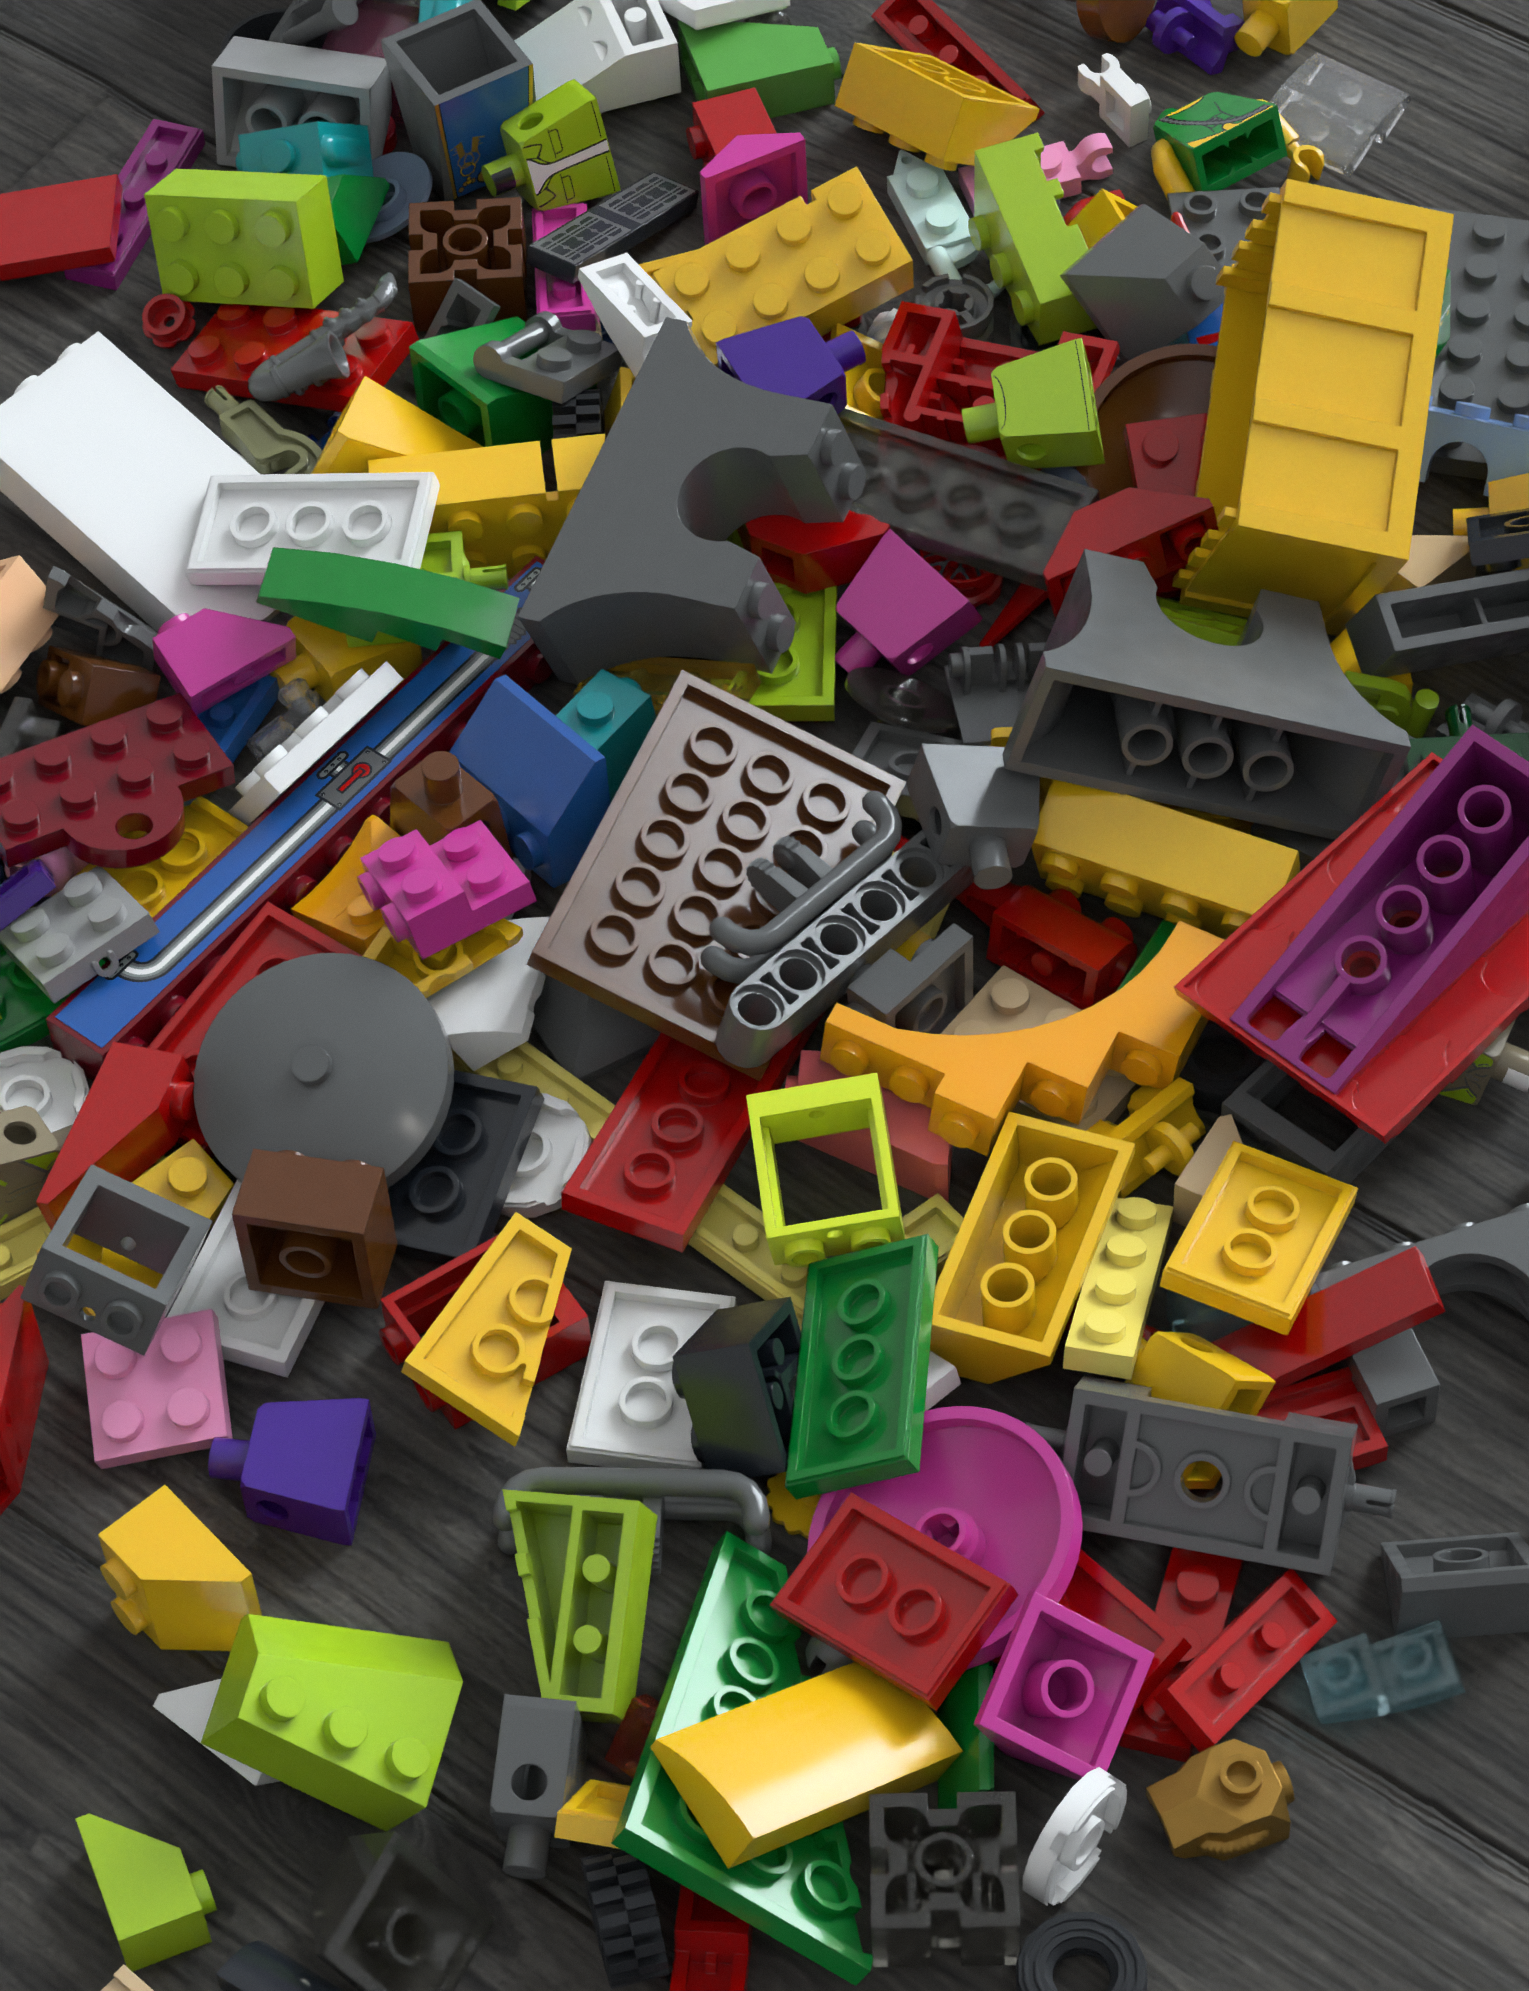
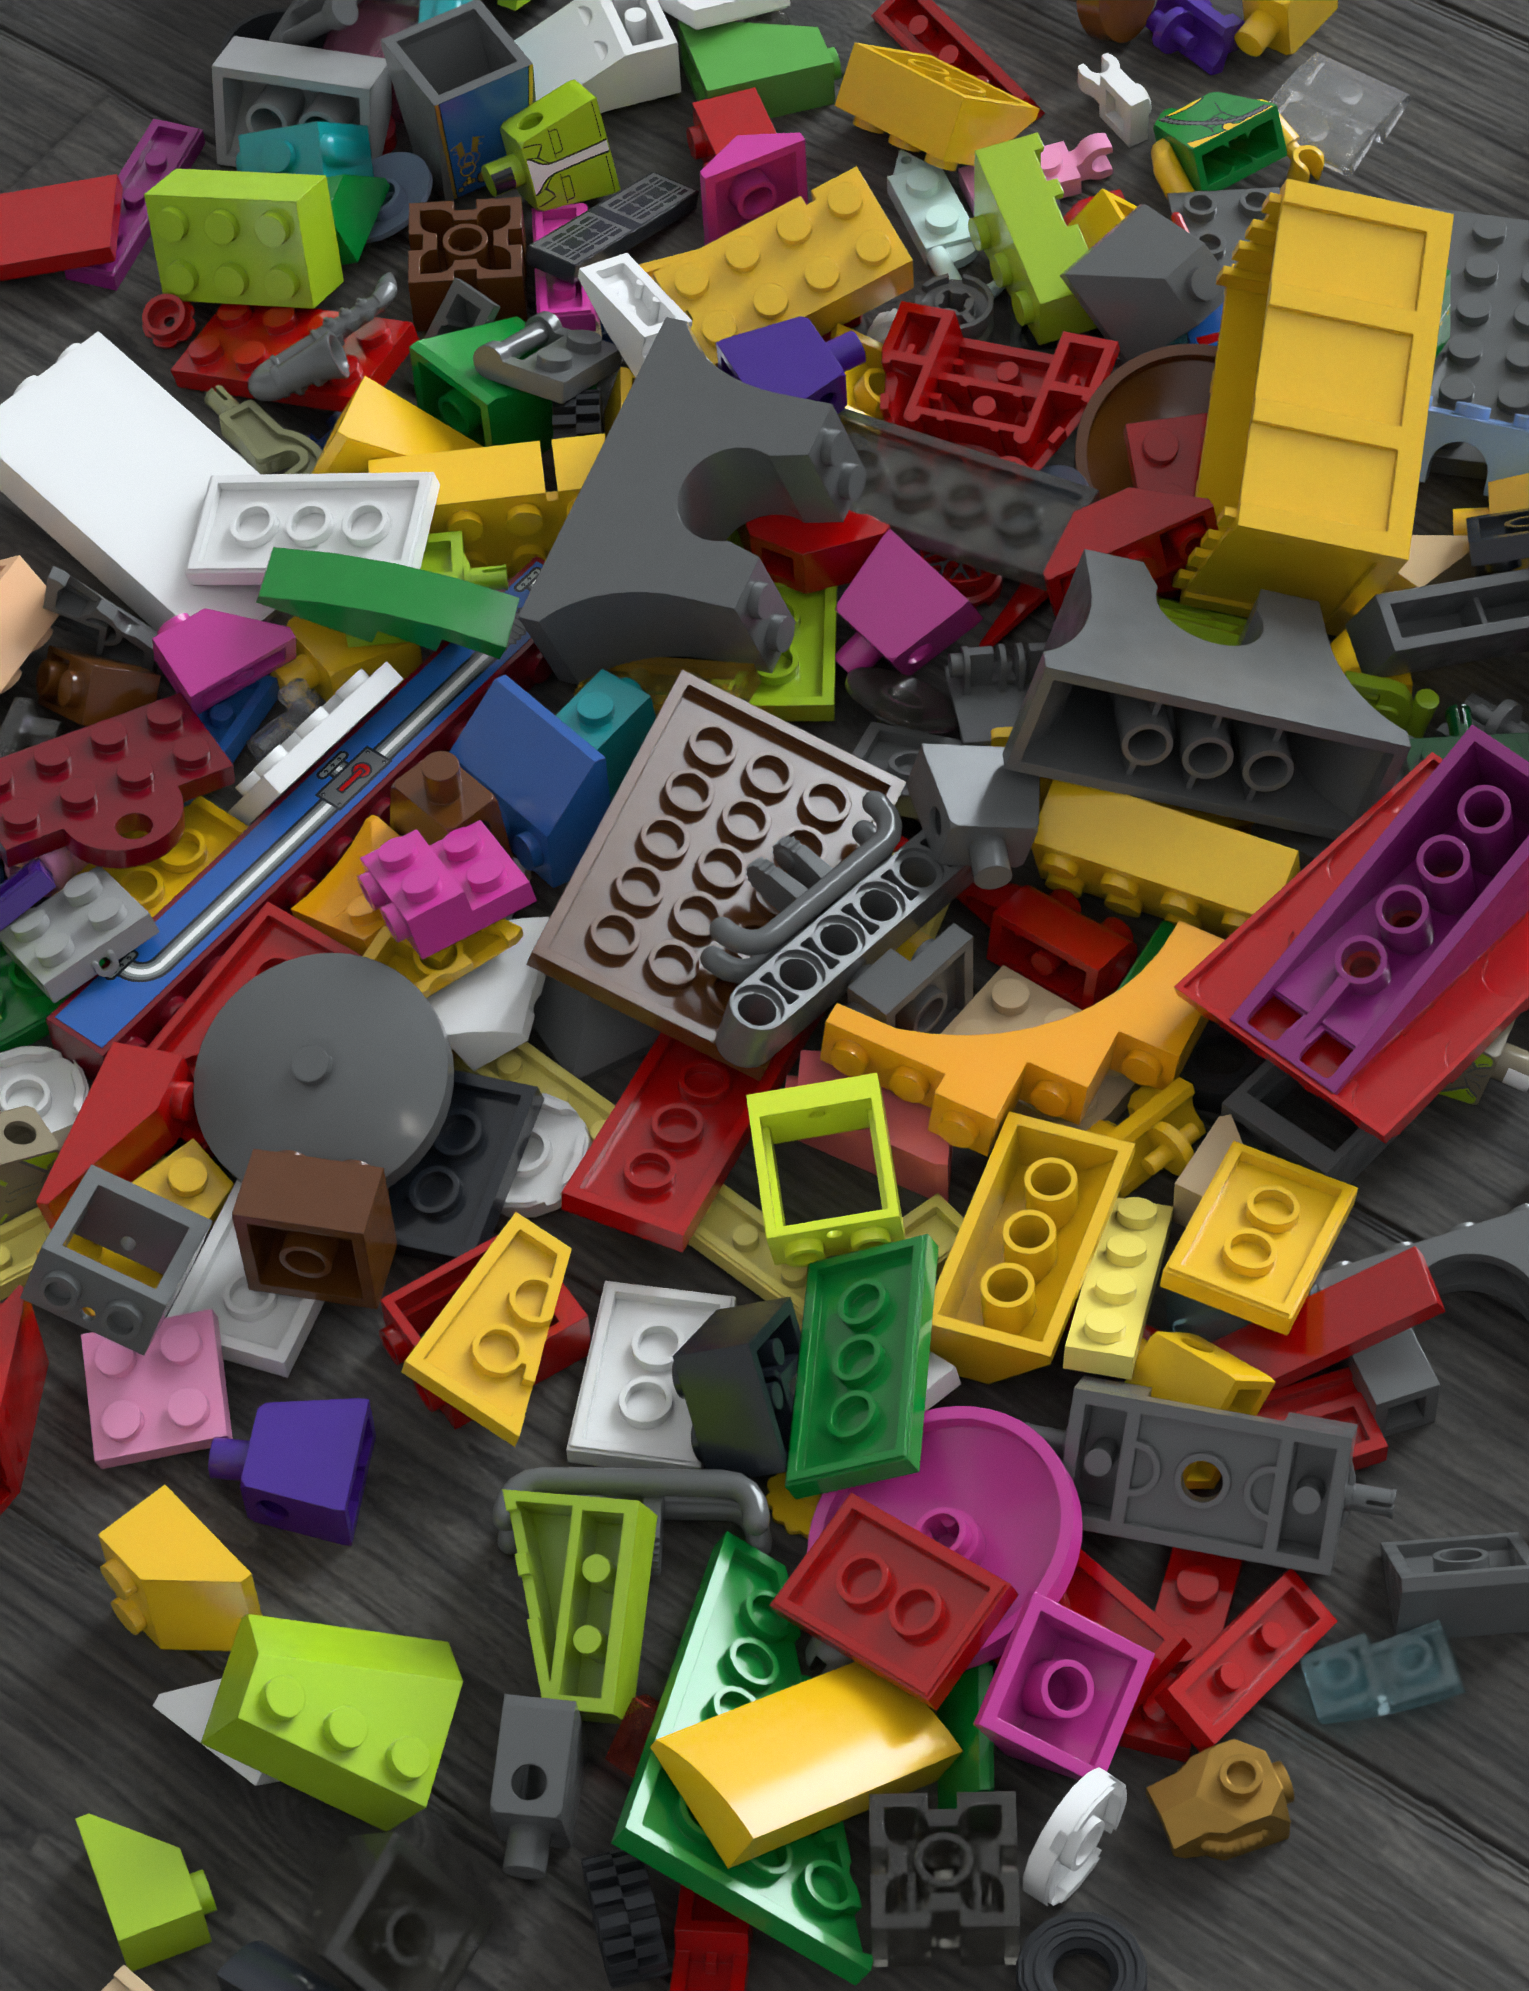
(592, 1813): yellow tile -> none
(1042, 410): lime torso -> none

